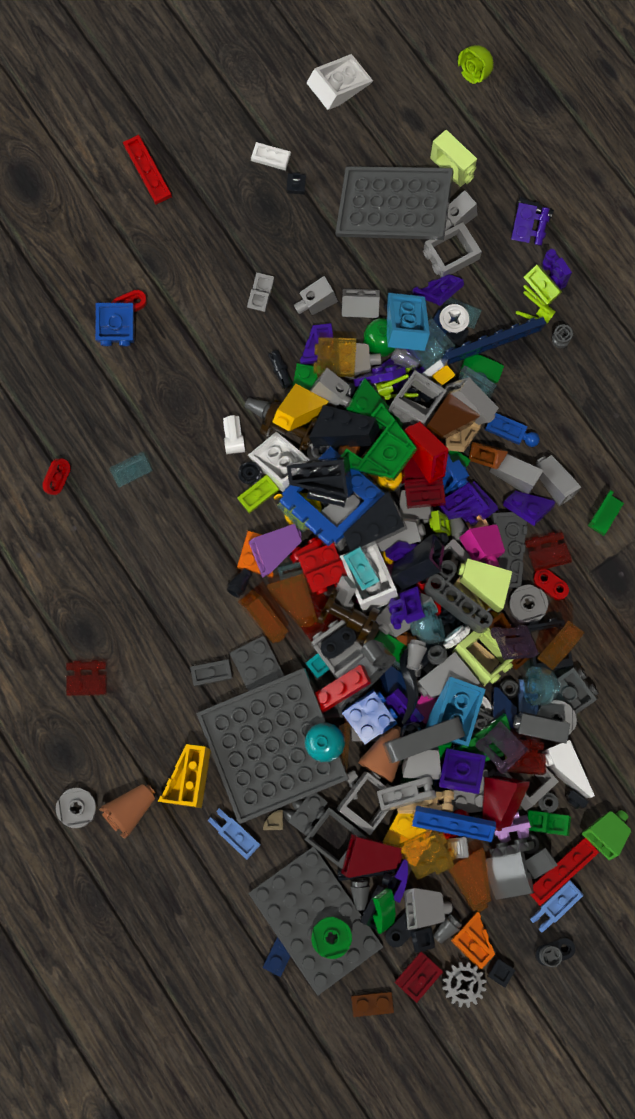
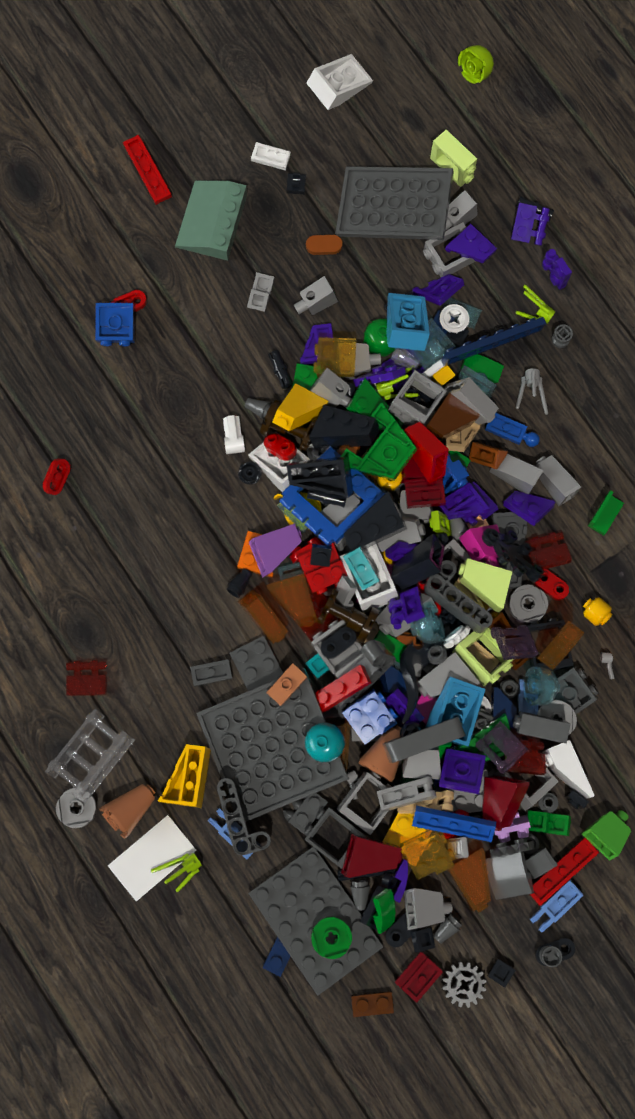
(107, 761): none -> clear fence
(130, 469): clear light blue slope -> none
(153, 849): none -> white sticker
(190, 864): none -> lime plant
(212, 218): none -> sand green slope
(239, 816): none -> dark grey beam
(258, 494): lime plate -> none
(274, 821): dark tan tile -> none
(276, 445): none -> red plate
(287, 684): none -> nougat plate
(320, 555): none -> black plate
(324, 244): none -> dark orange tile
(360, 303): light grey panel -> none
(416, 652): light grey cone -> none
(472, 244): none -> dark purple wing
(474, 941): orange wing -> none
(510, 554): none -> black plant
(532, 379): none -> light grey plant
(542, 284): lime plate -> none
(597, 611): none -> yellow head
(607, 658): none -> light grey hand

